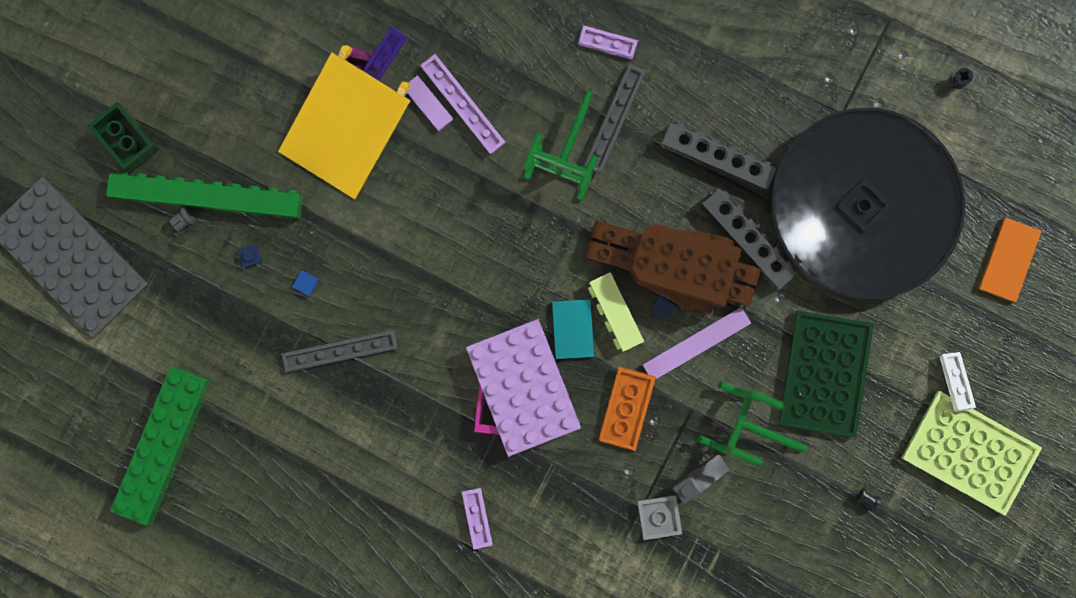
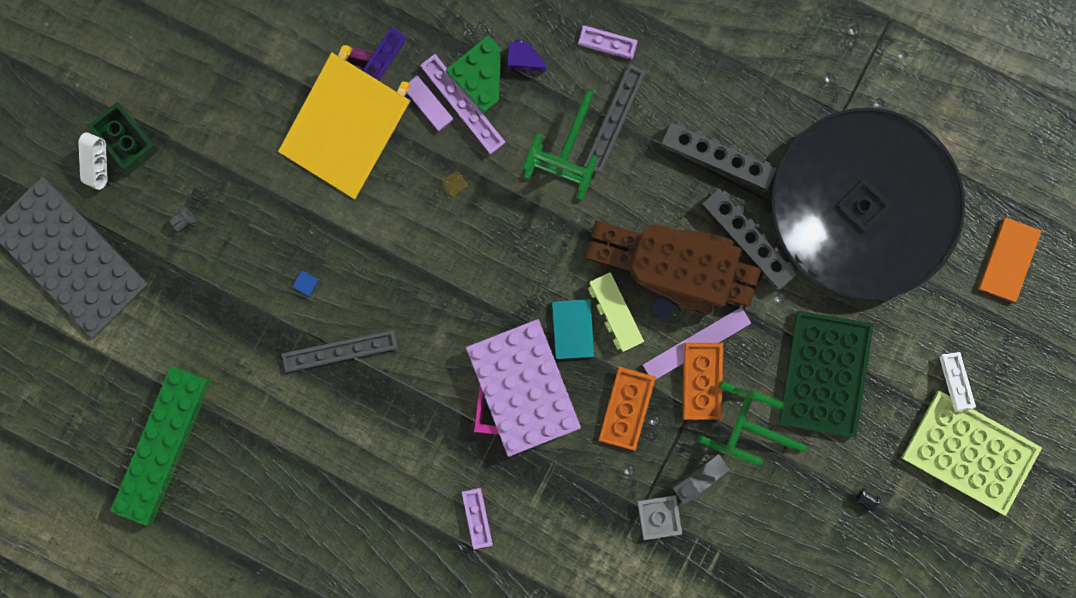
(92, 160): none -> white beam
(204, 196): green brick -> none
(250, 256): dark blue plate -> none
(455, 183): none -> clear yellow tile
(479, 74): none -> green plate
(524, 57): none -> dark purple slope
(700, 381): none -> orange tile
(967, 78): black bush -> none

